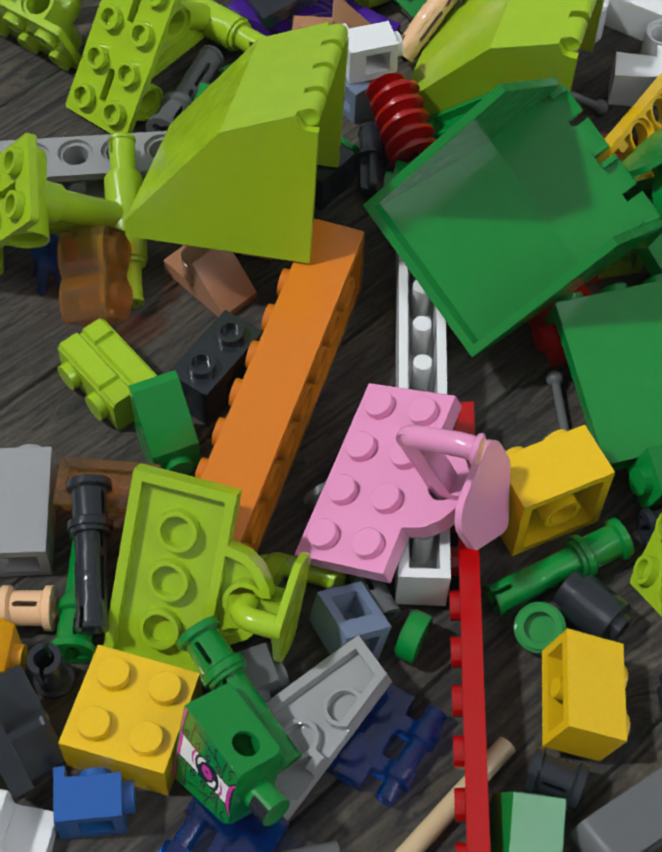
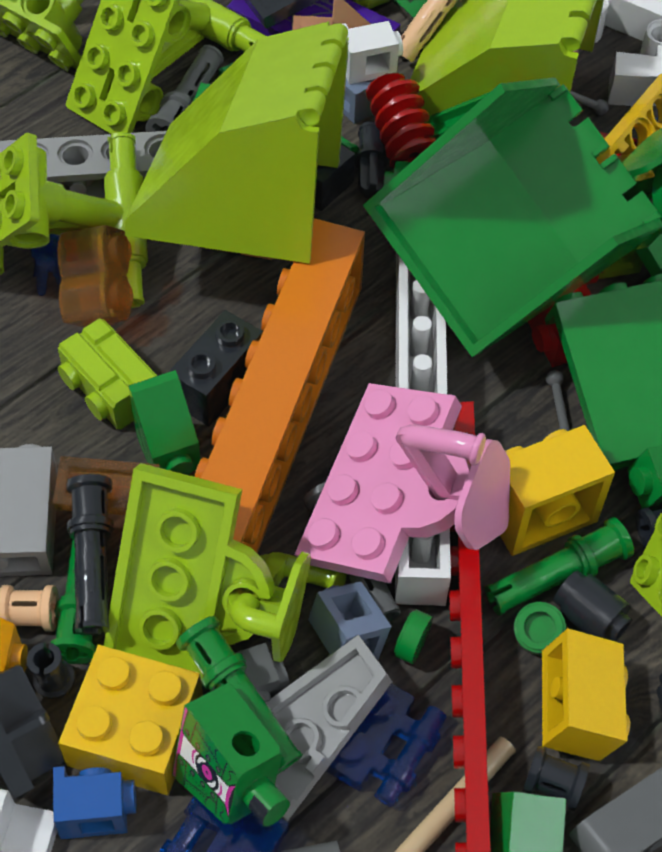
(211, 277): nougat slope -> none

